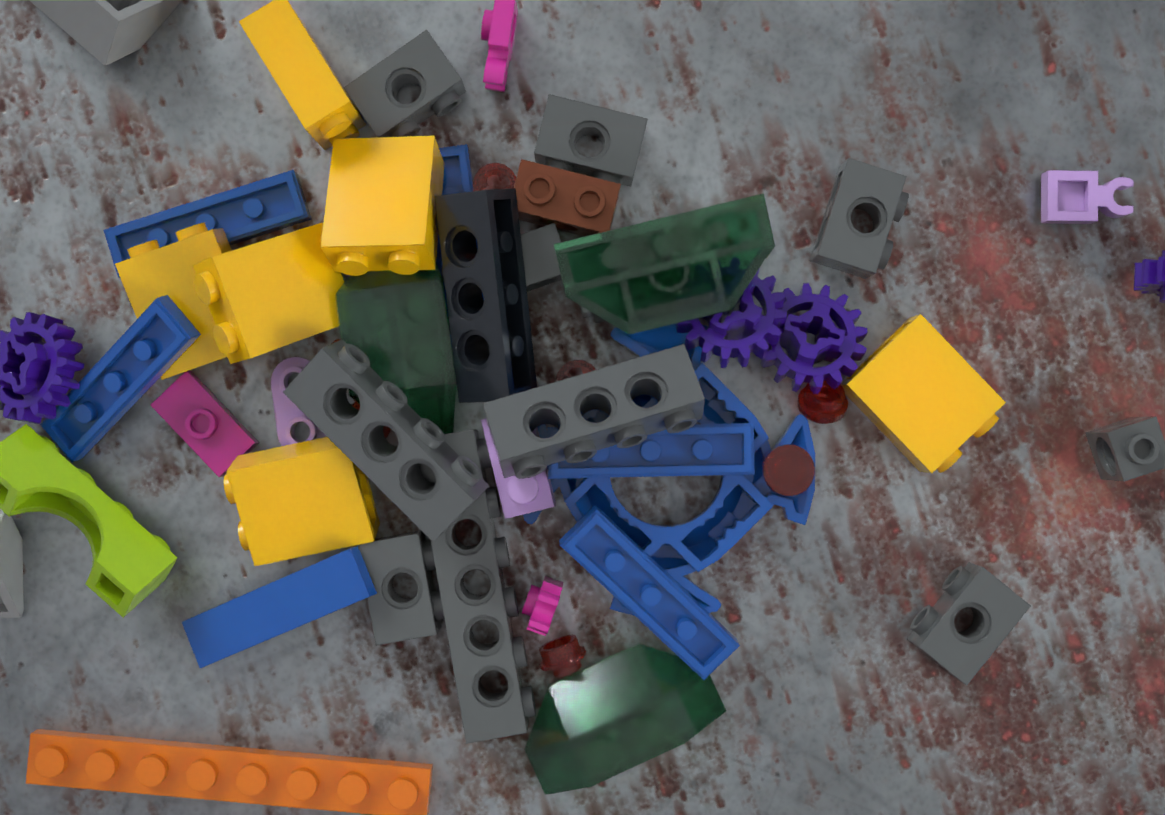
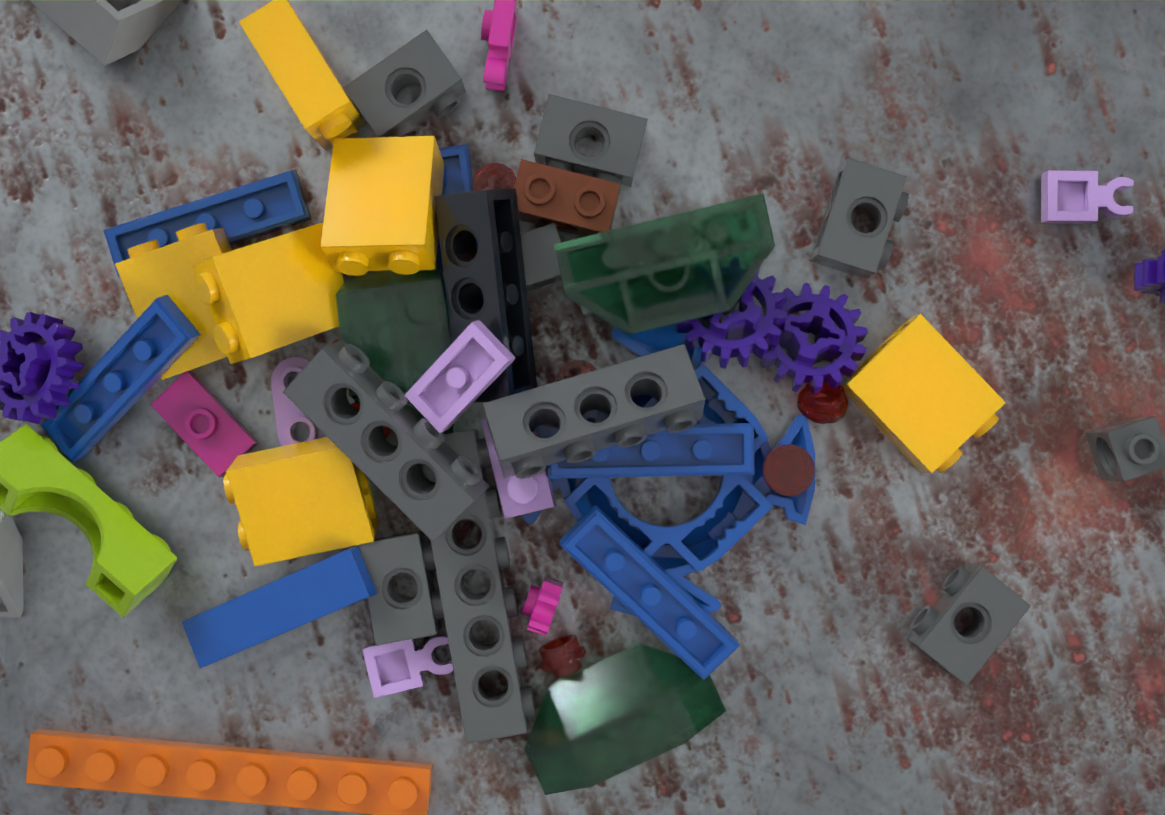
(401, 664): none -> lavender plate
(459, 376): none -> lavender plate

